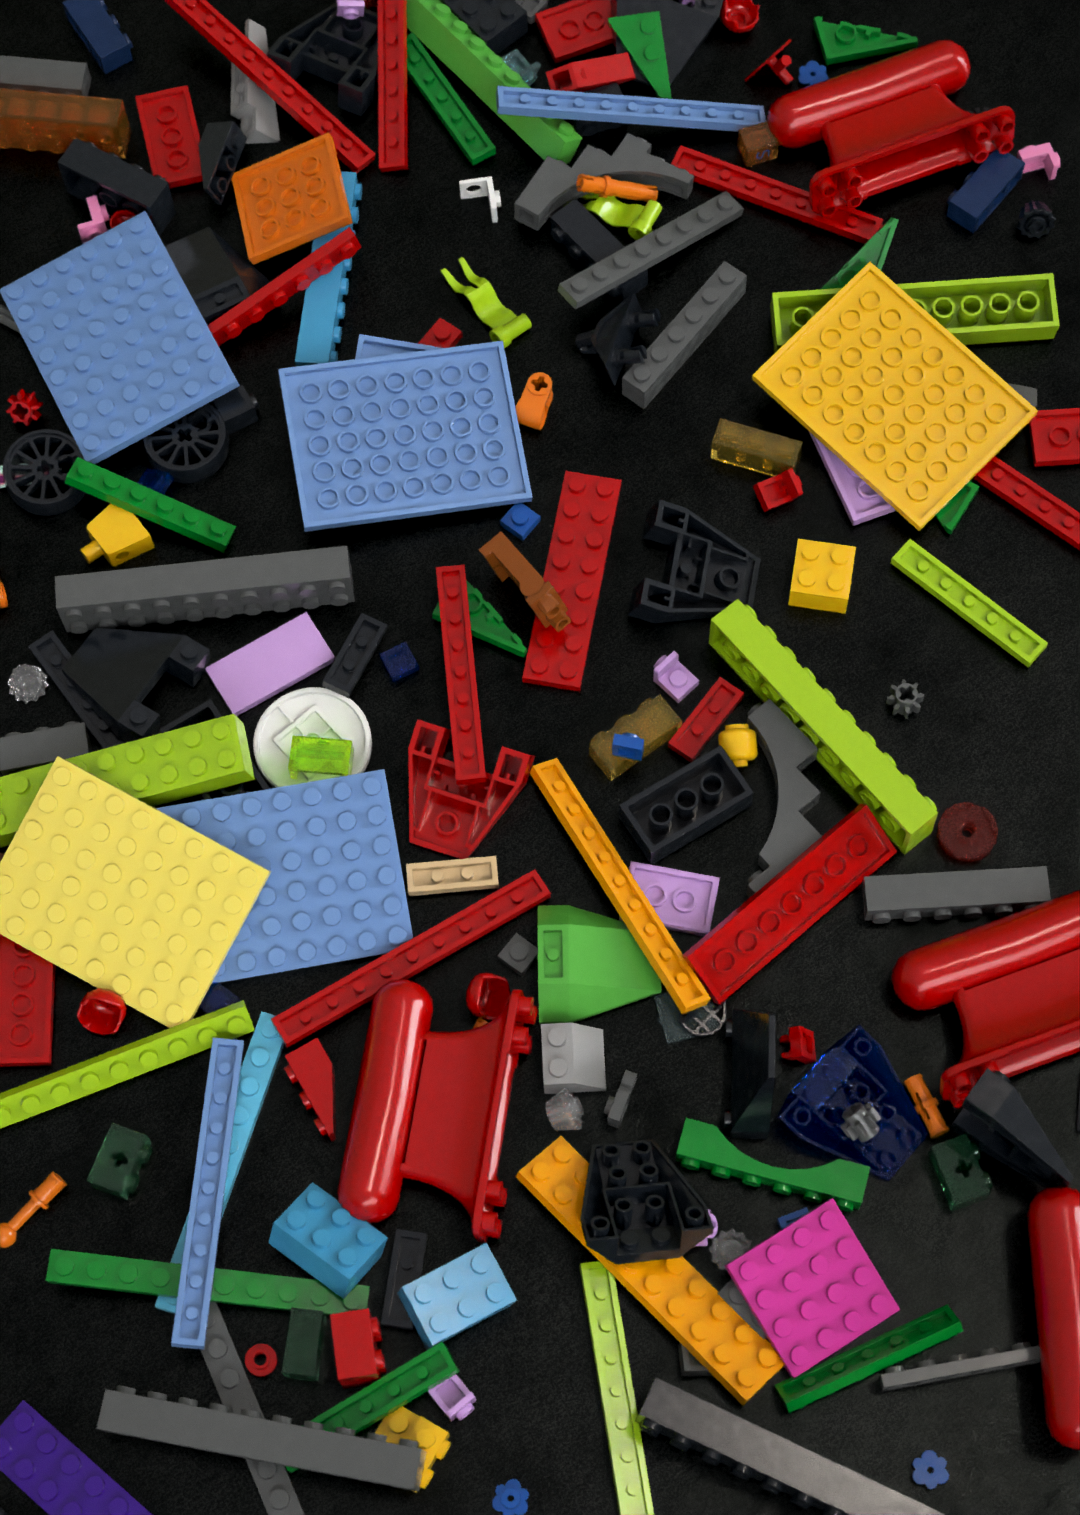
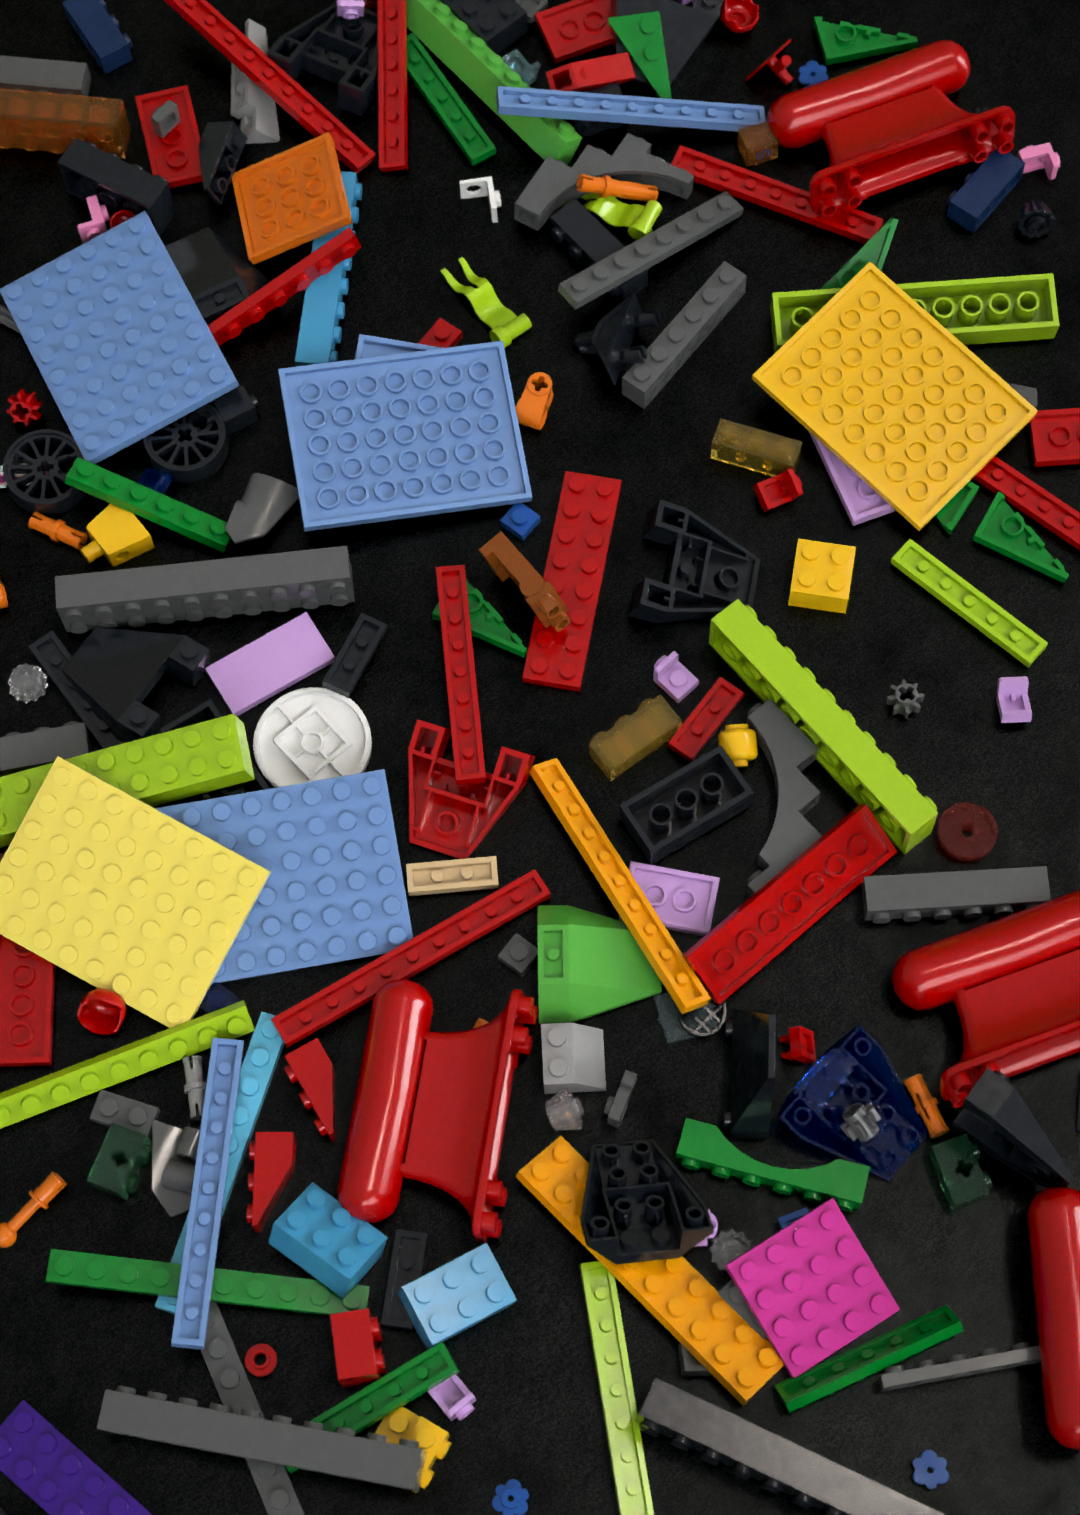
(57, 530): none -> orange pin
(125, 1112): none -> dark grey plate
(165, 118): none -> dark grey plate
(173, 1165): none -> dark grey panel
(195, 1085): none -> light grey pin
(260, 507): none -> dark grey panel
(273, 1167): none -> red slope
(304, 1344): clear green brick -> none
(320, 756): clear neon green panel -> none
(399, 661): clear blue plate -> none
(487, 995): red hair -> none
(628, 746): blue plate -> none
(1009, 535): none -> green wing
(1013, 699): none -> lavender bracket

